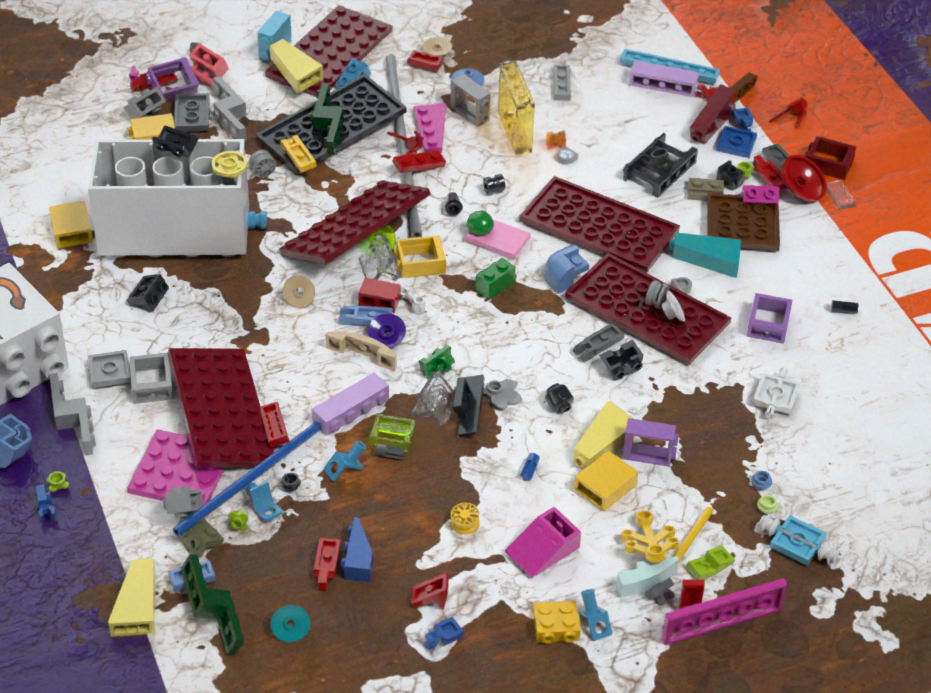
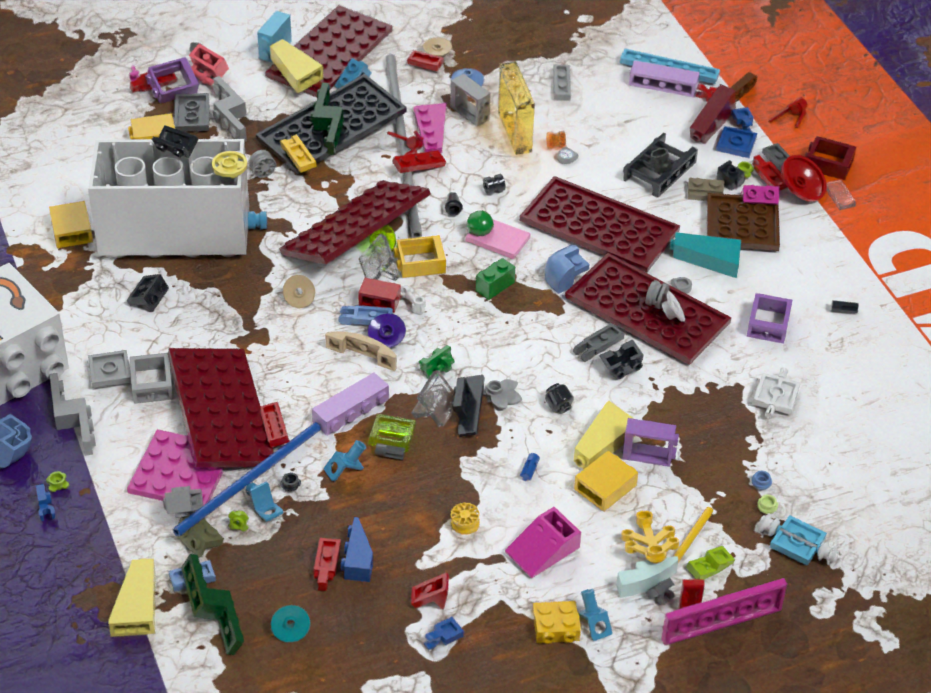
(147, 102): light grey brick -> none

